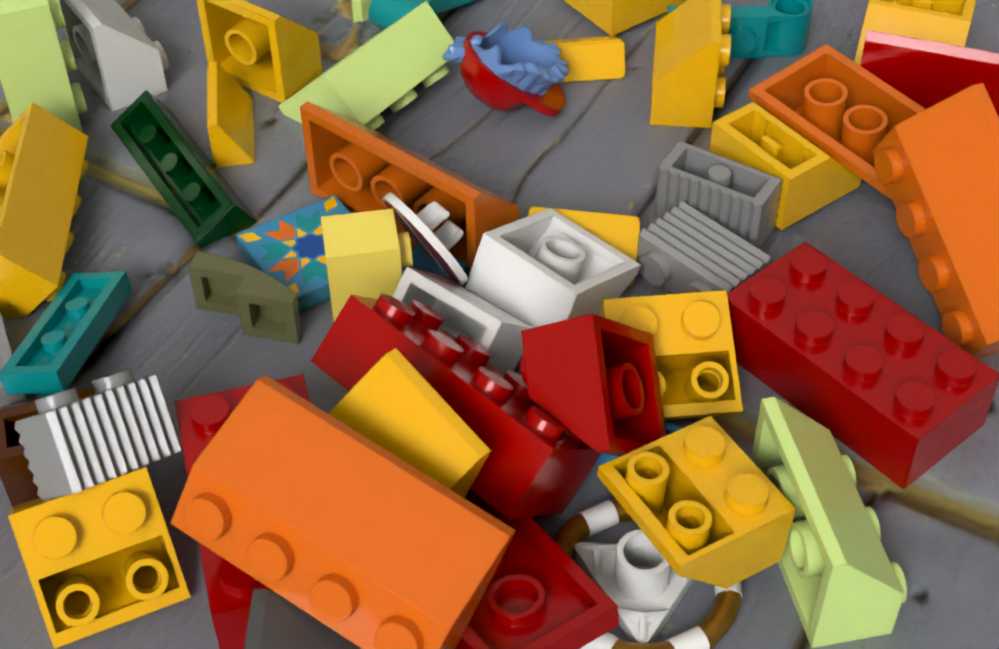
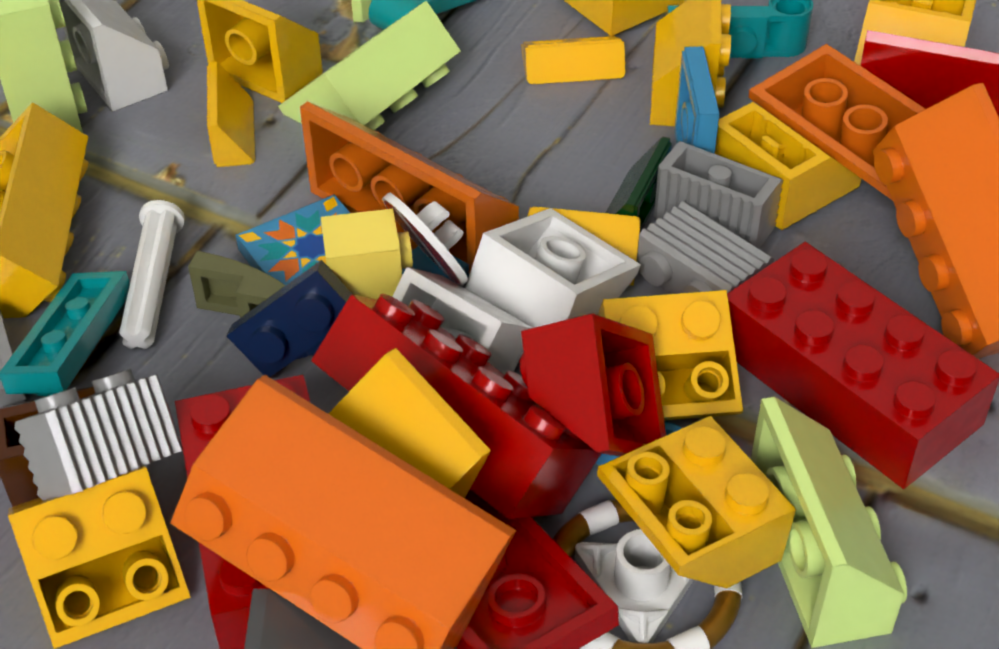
(147, 285): none -> white axle
(181, 171): dark green slope -> none
(291, 320): none -> dark blue plate
(511, 69): medium blue hair -> none
(638, 189): none -> dark green slope
(696, 102): none -> dark azure tile

